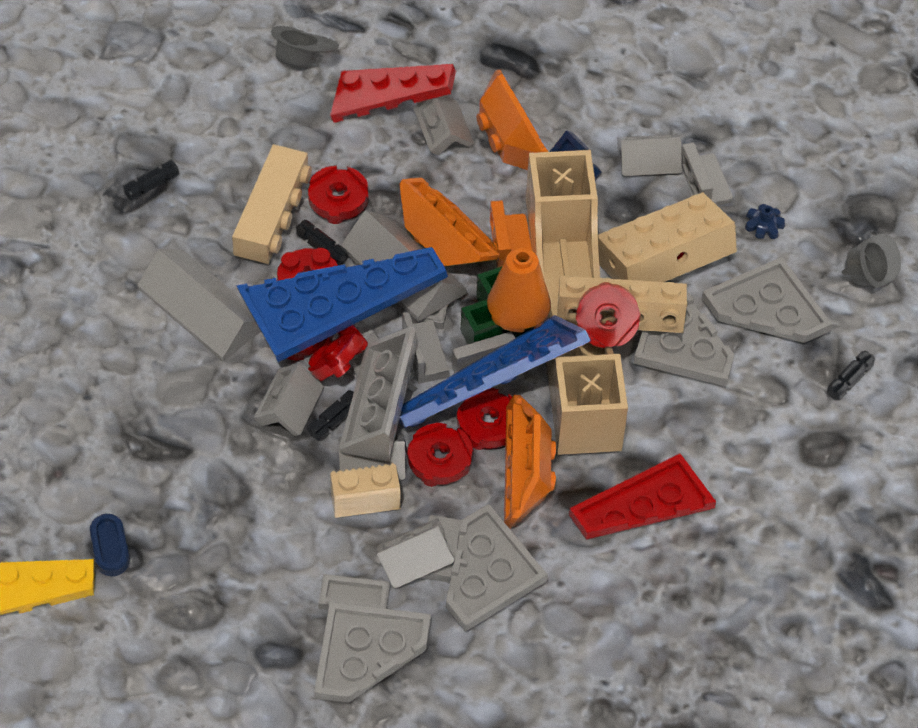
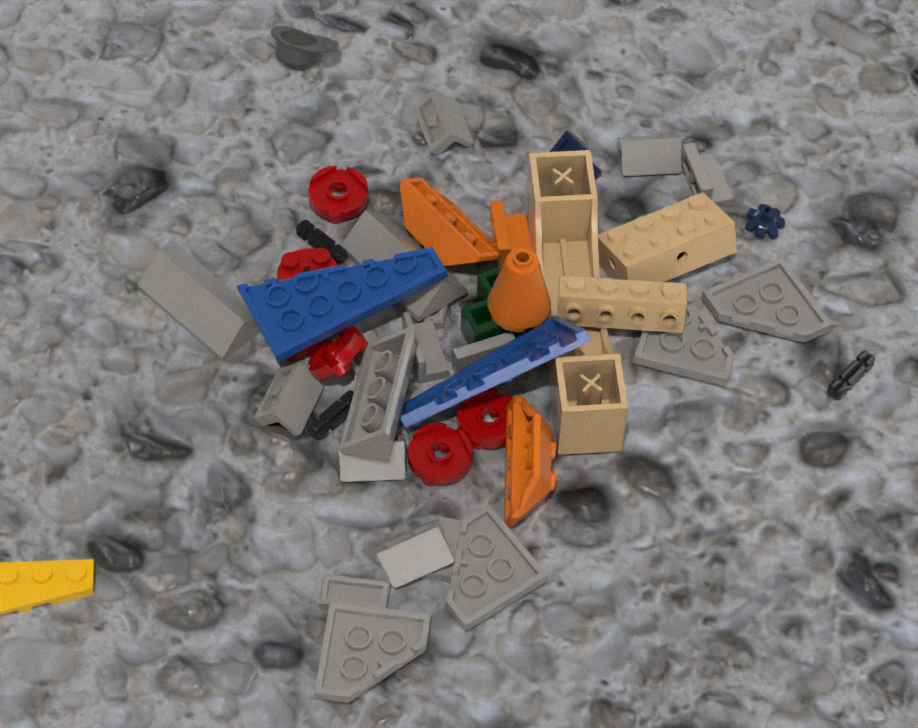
(109, 545): dark blue tile -> none
(151, 179): black axle -> none
(271, 204): tan brick -> none
(365, 490): tan brick -> none
(388, 87): red wing -> none
(507, 124): orange wedge -> none
(606, 297): plate -> none
(647, 498): red wing -> none
(874, 261): dark grey piece -> none

